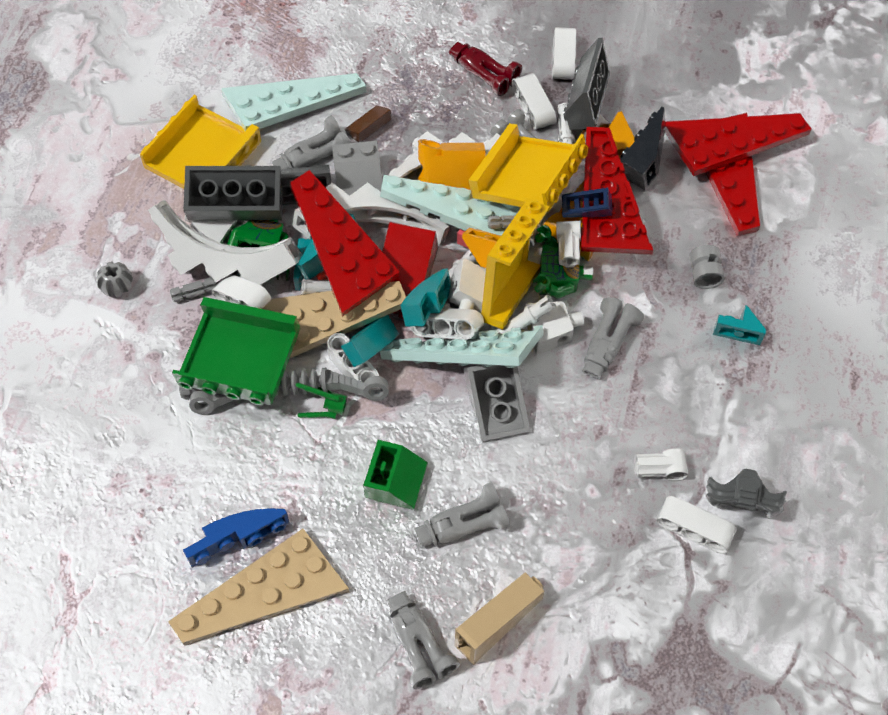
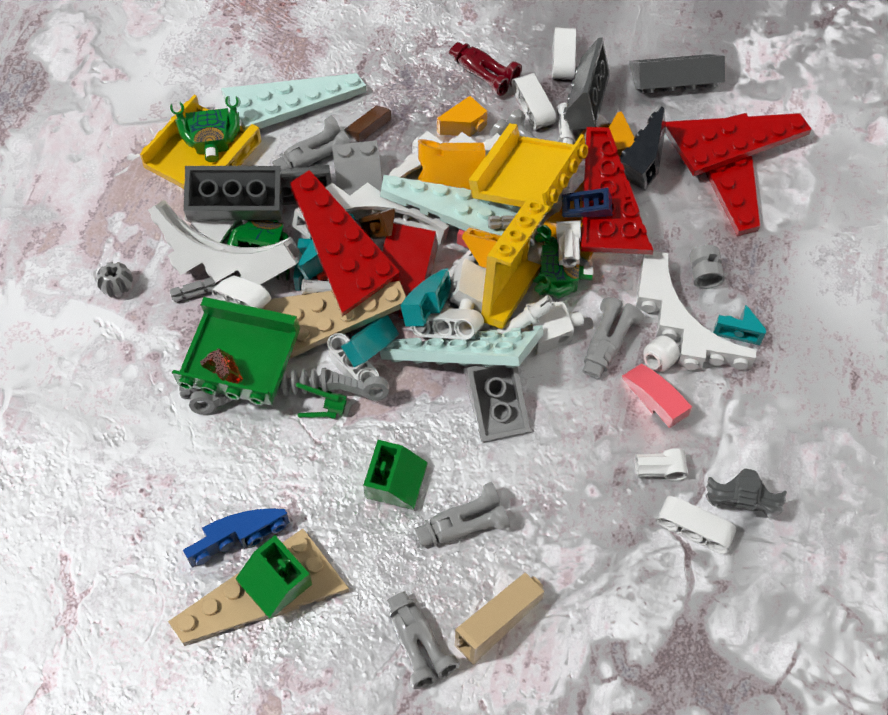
(210, 129): none -> green torso
(223, 365): none -> clear red bracket
(273, 577): none -> green slope
(378, 224): none -> reddish brown slope
(464, 117): none -> light orange slope
(657, 394): none -> coral slope
(661, 353): none -> white head
(678, 71): none -> dark grey slope
(696, 342): none -> white arch

